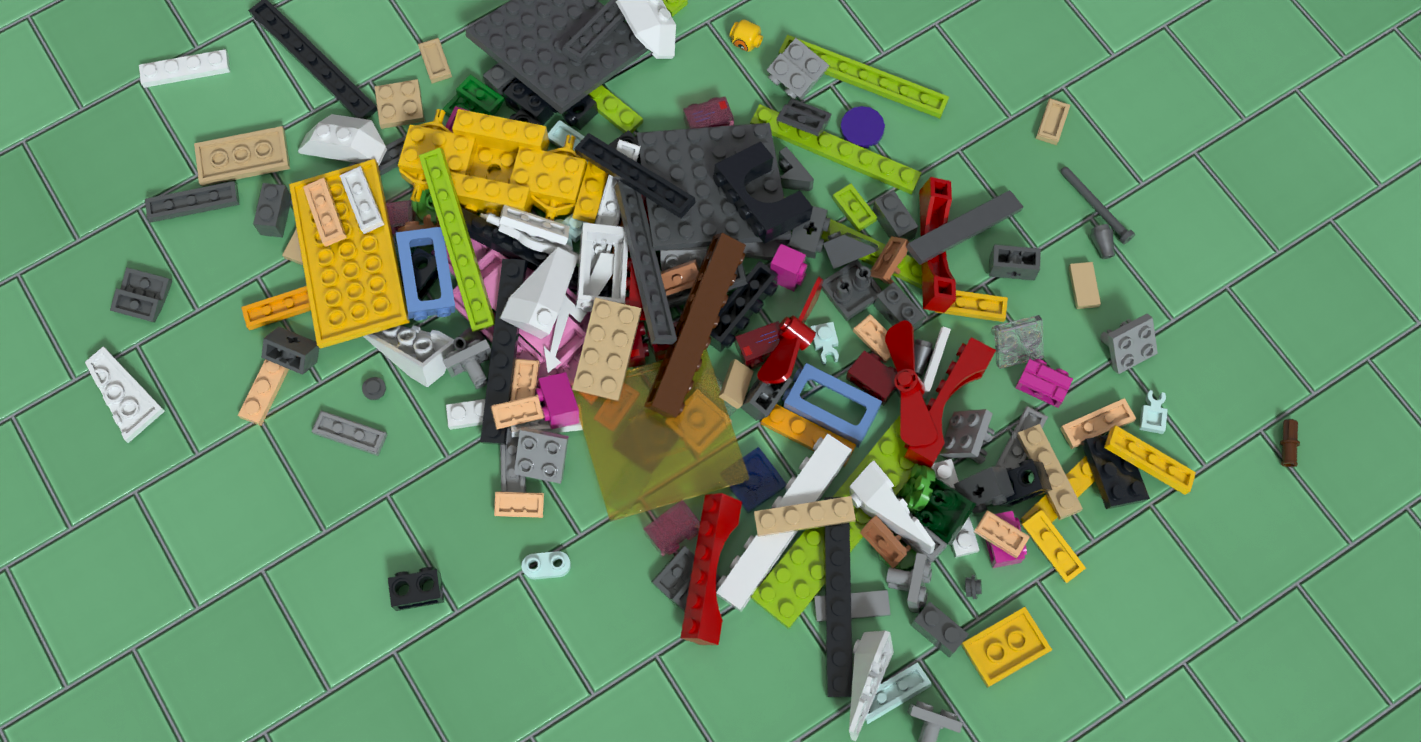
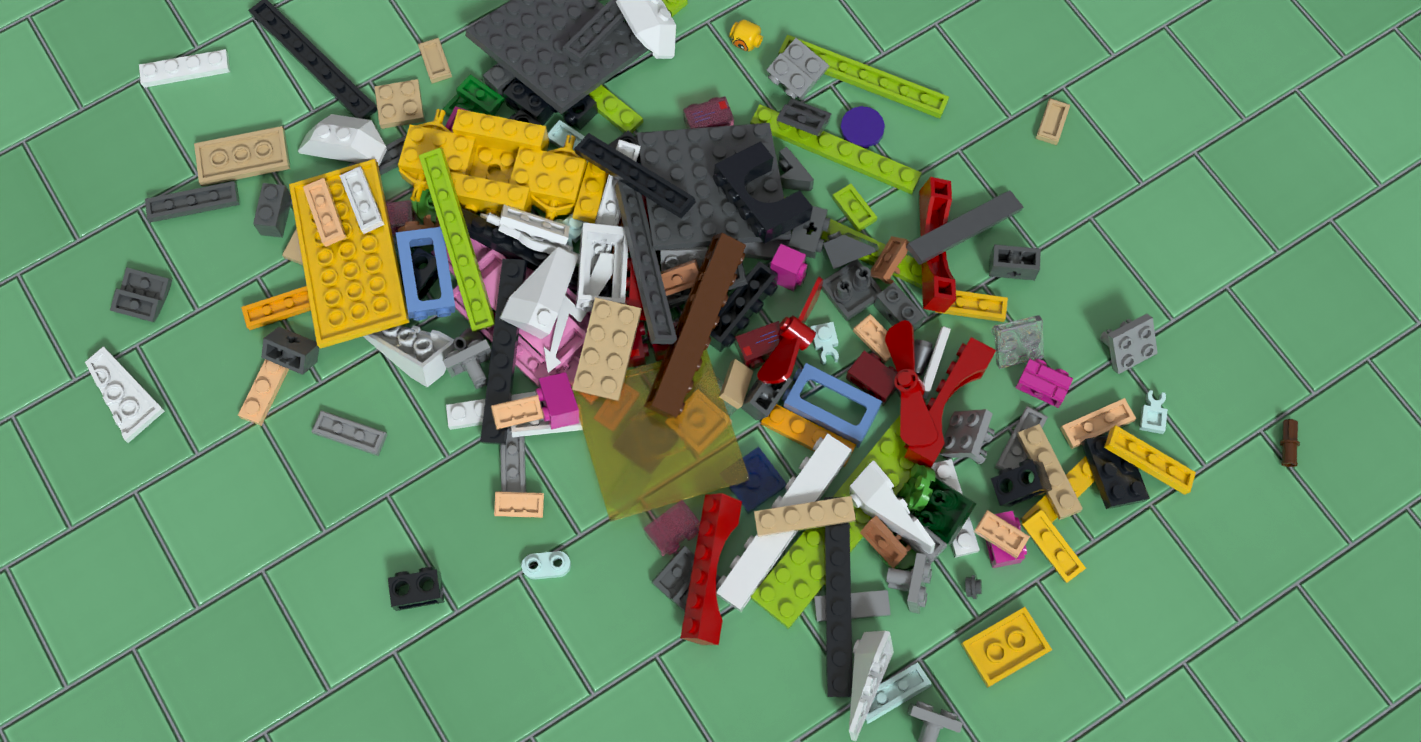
(374, 388): dark grey plate -> none
(524, 379): light nougat plate -> none
(541, 455): light grey plate -> none
(894, 217): dark grey brick -> none
(939, 629): dark grey brick -> none
(986, 488): dark grey brick -> none
(1084, 285): tan tile -> none
(1103, 240): flat silver cone -> none
(1125, 235): dark grey bar -> none

